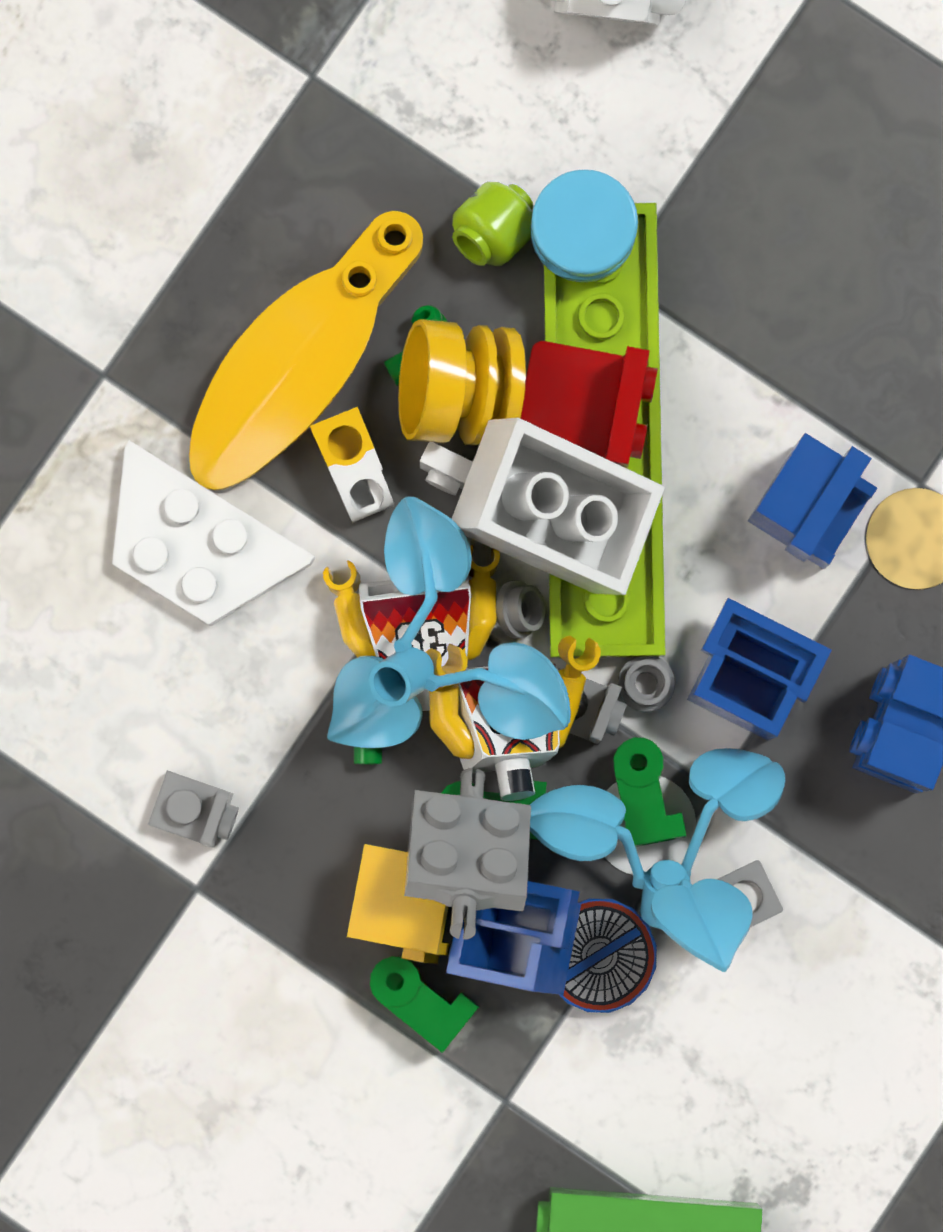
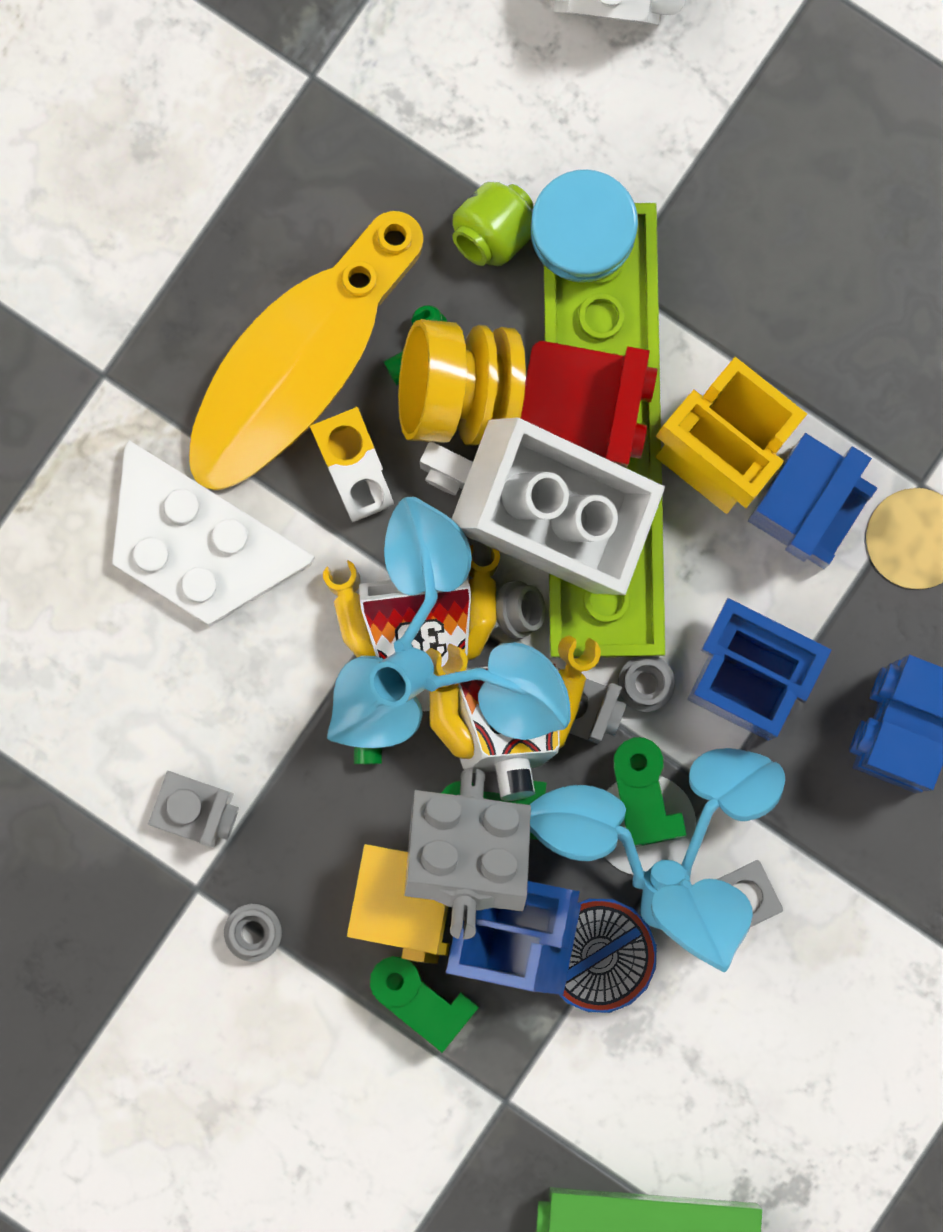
(234, 932): none -> light grey plate
(729, 436): none -> yellow plate

